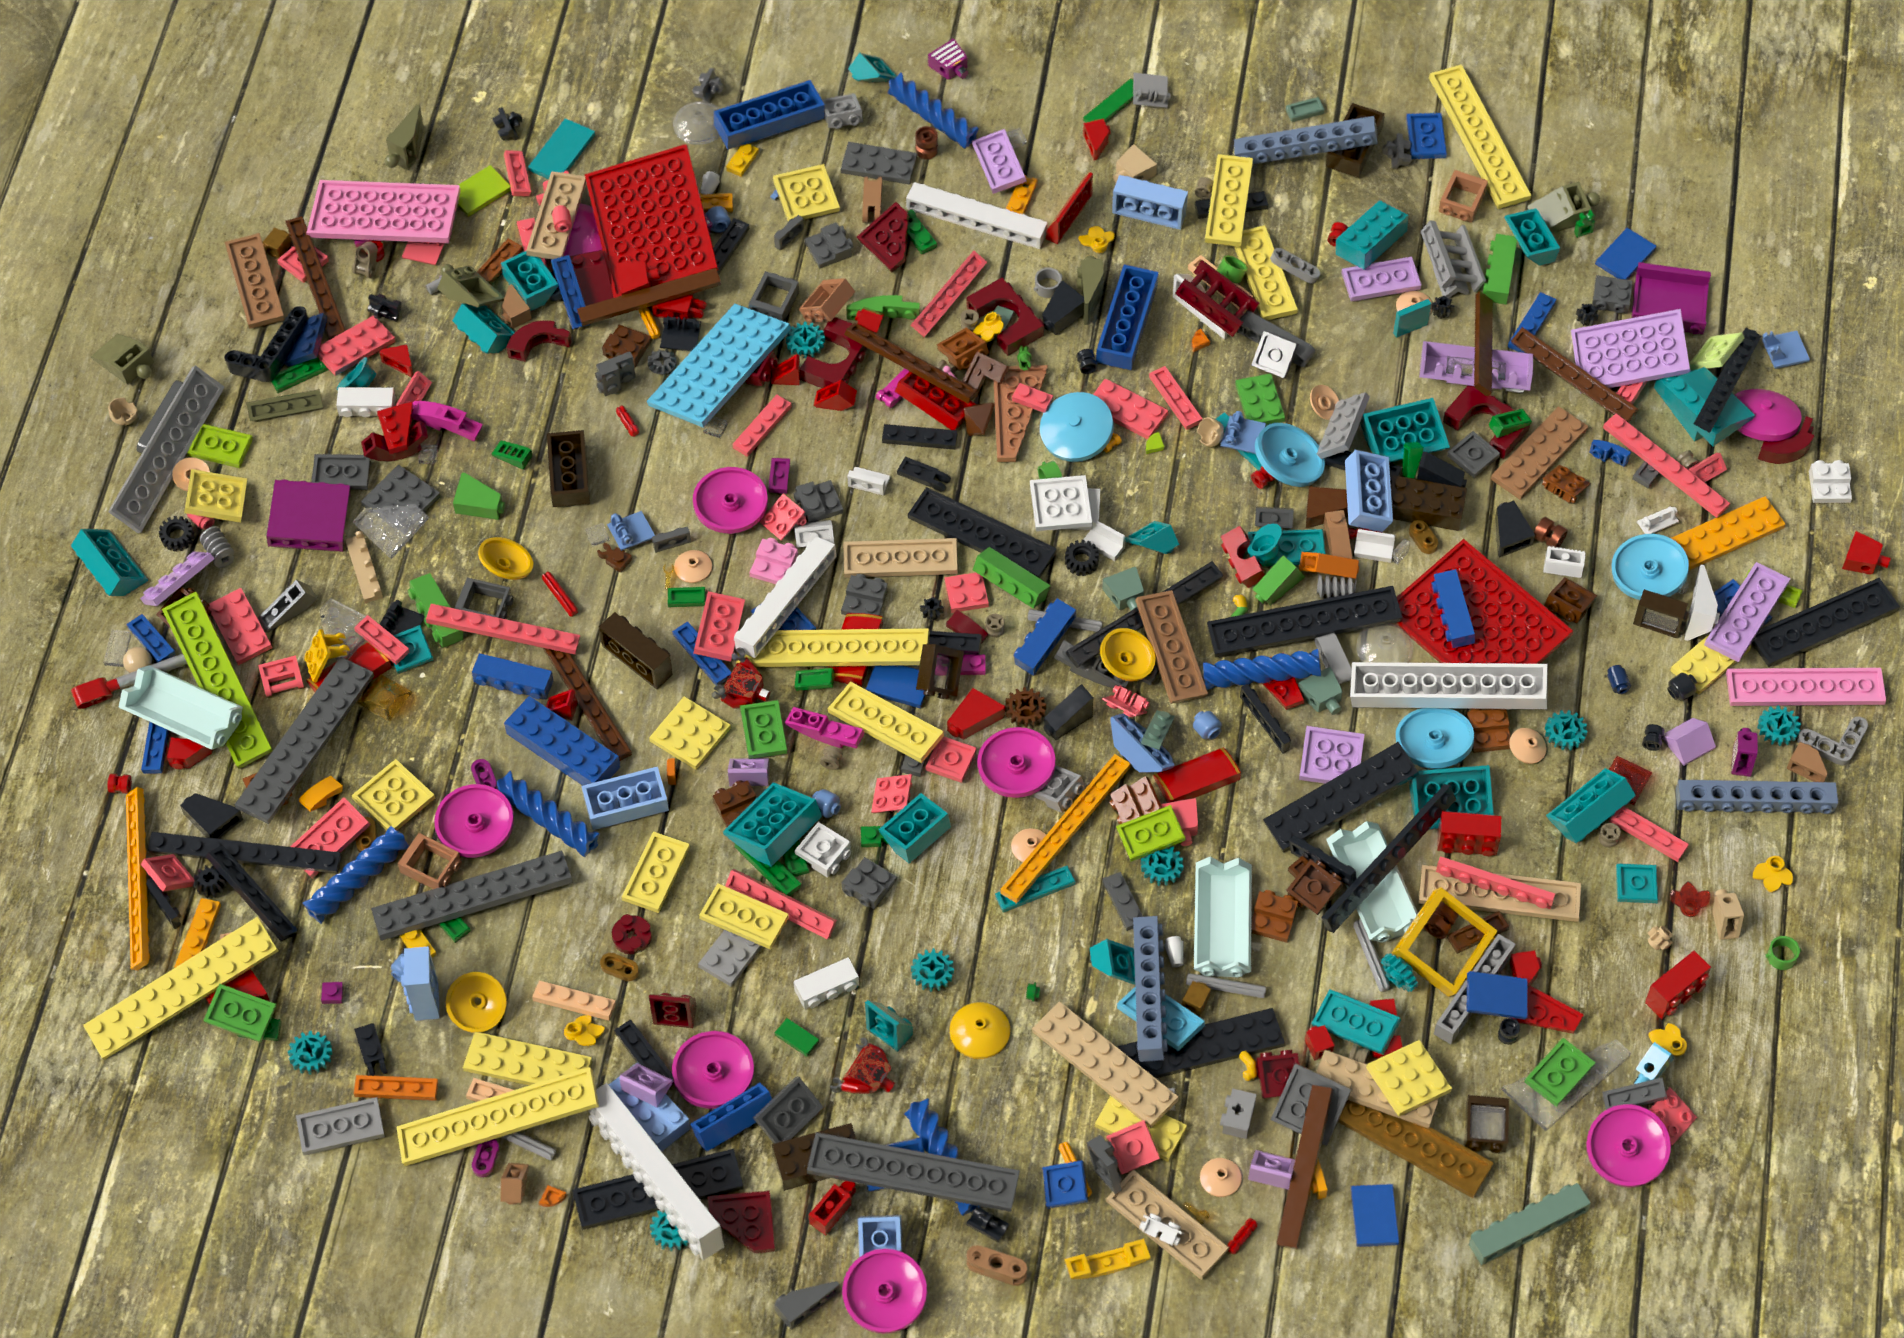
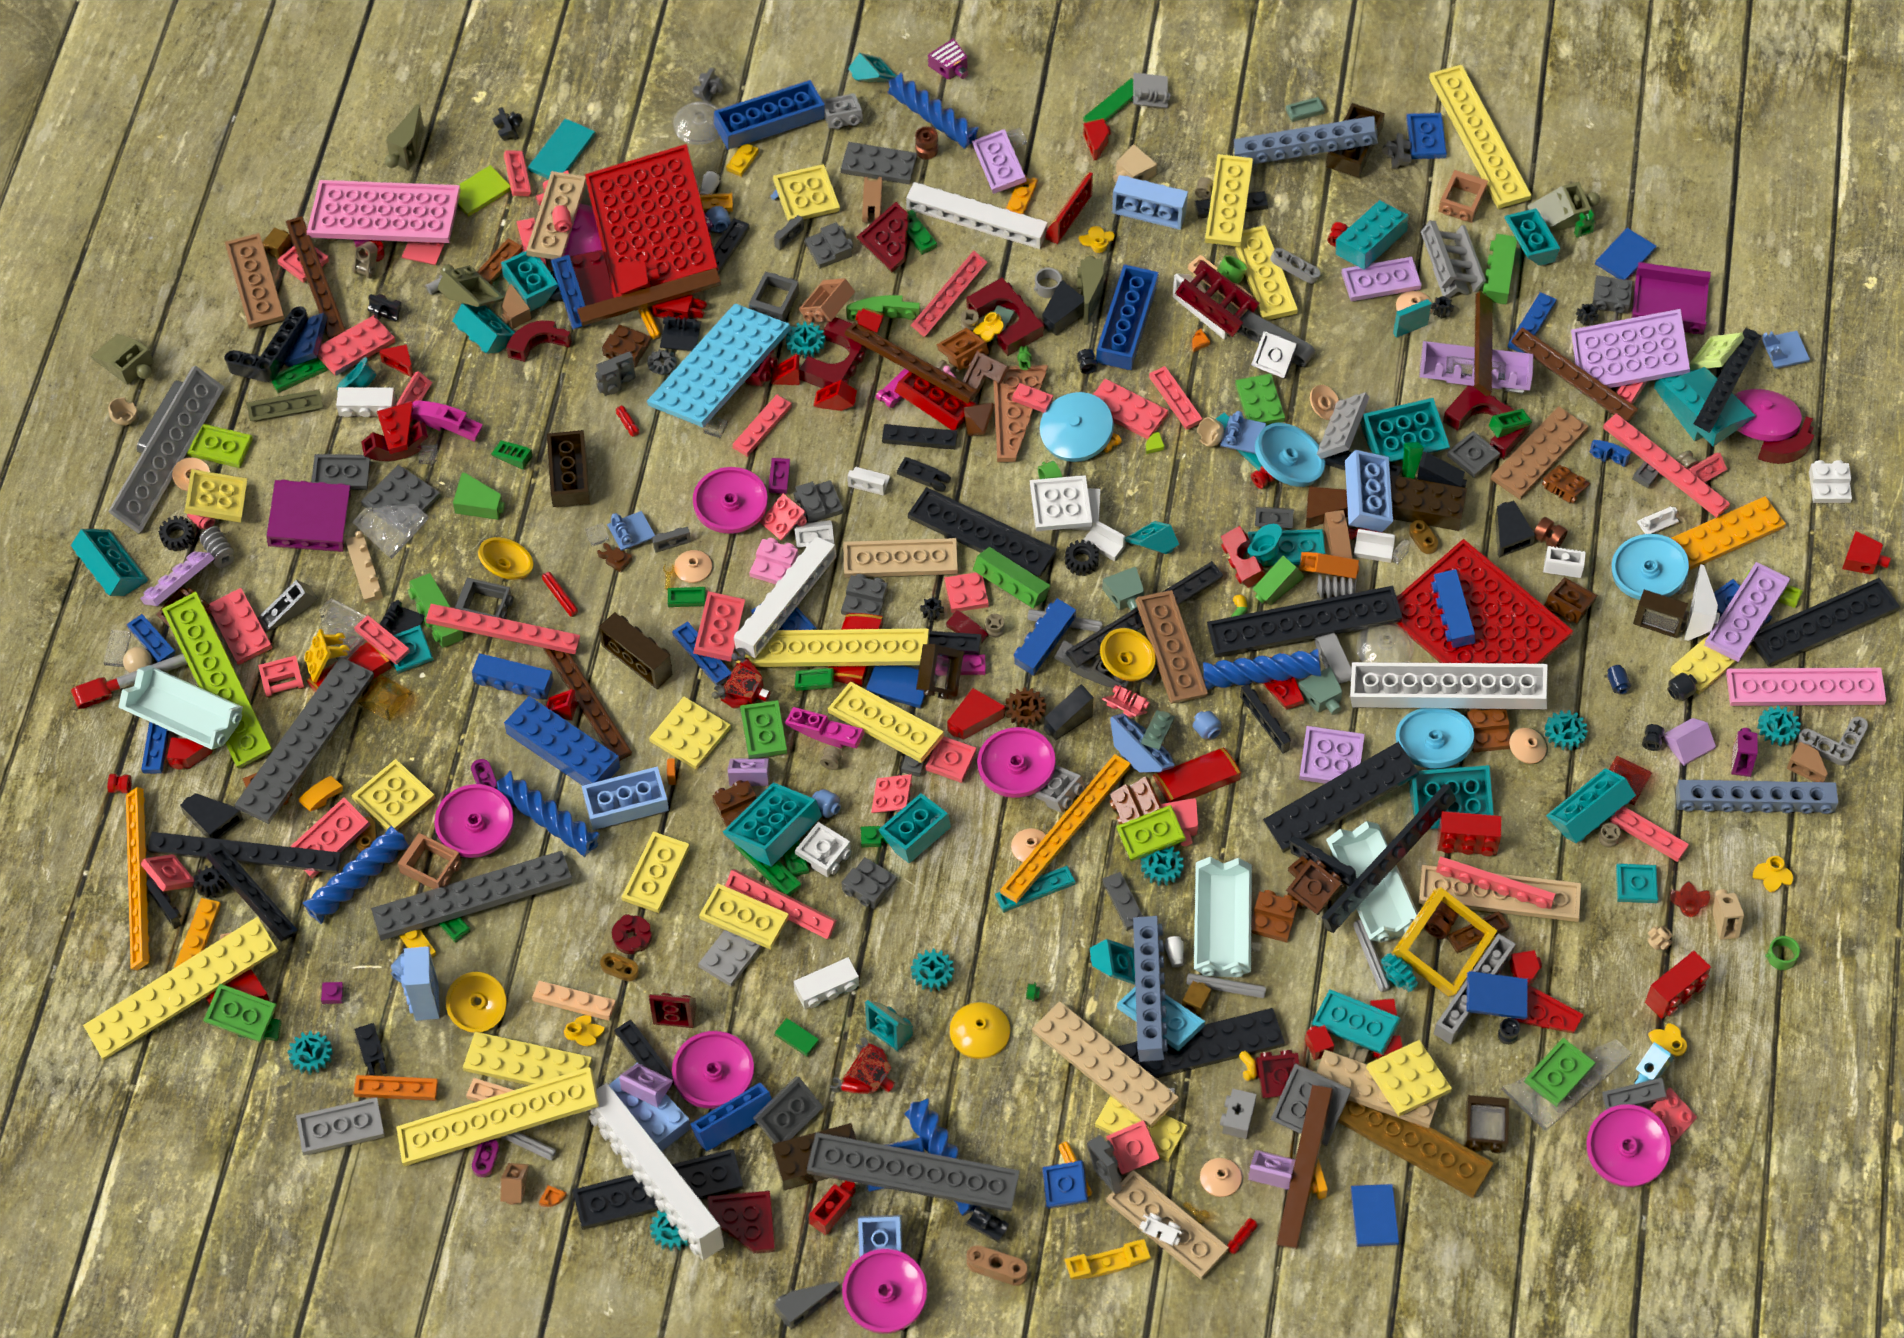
(1529, 1223): sand green brick -> none

